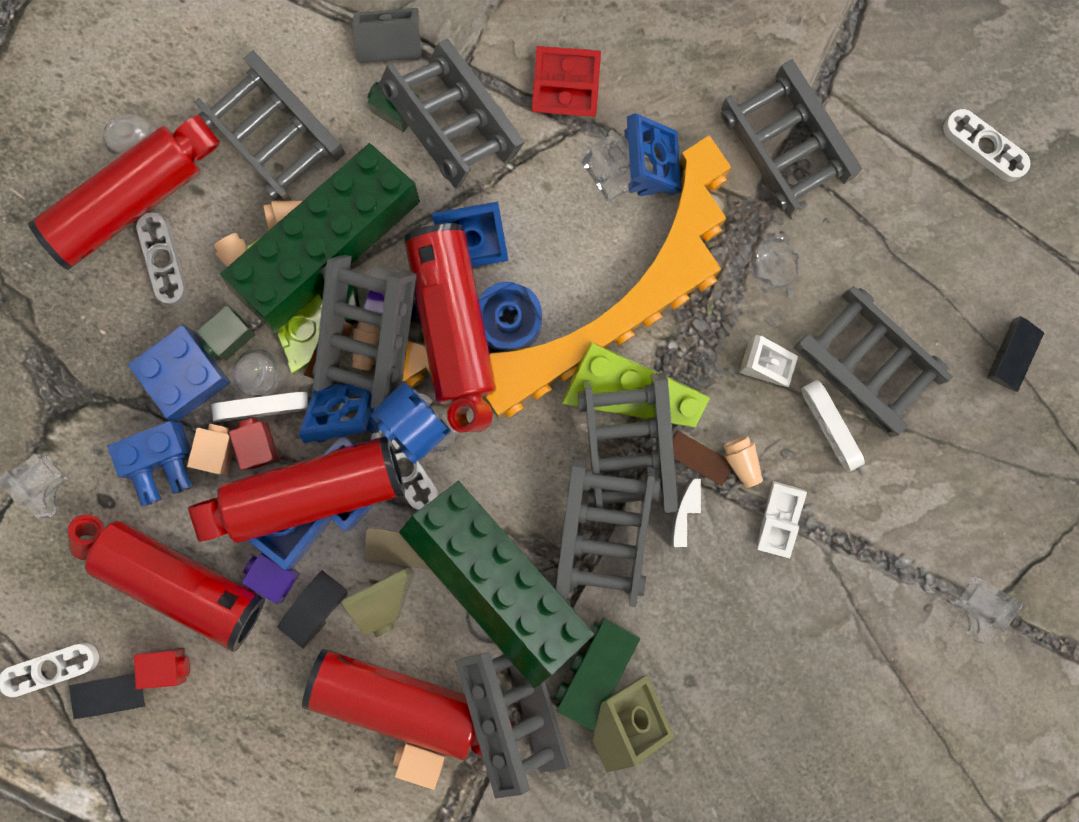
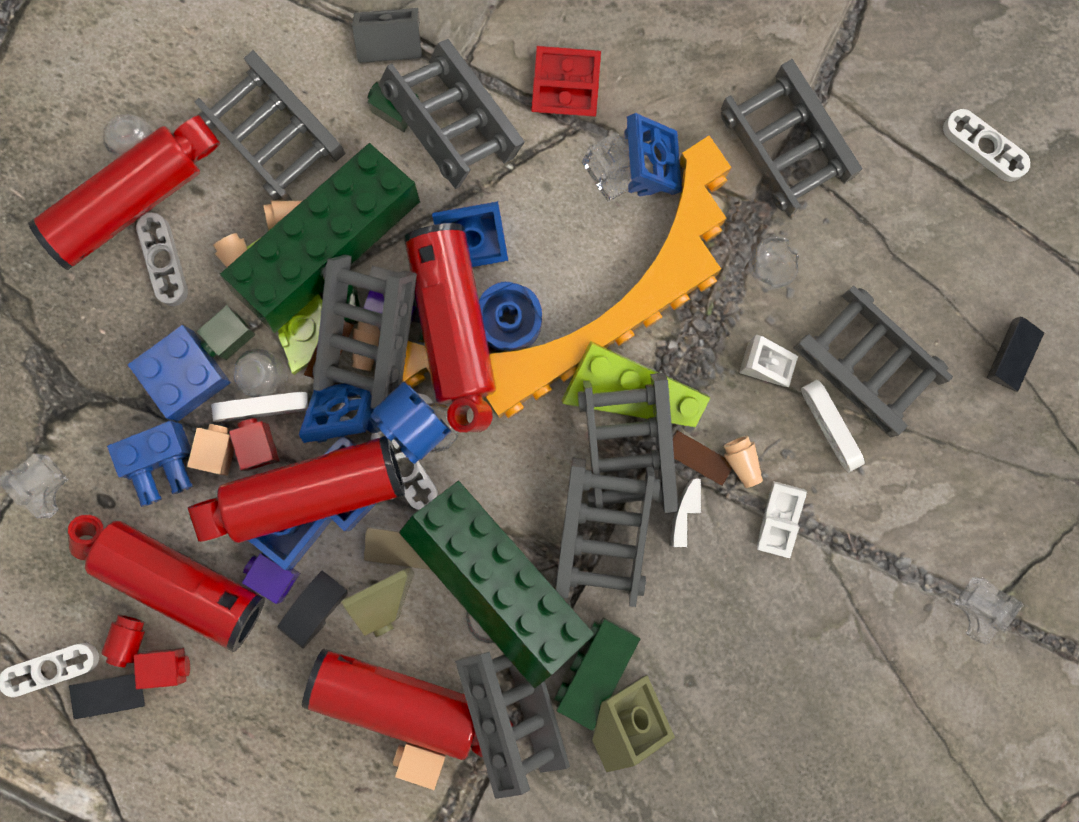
(123, 641): none -> red brick

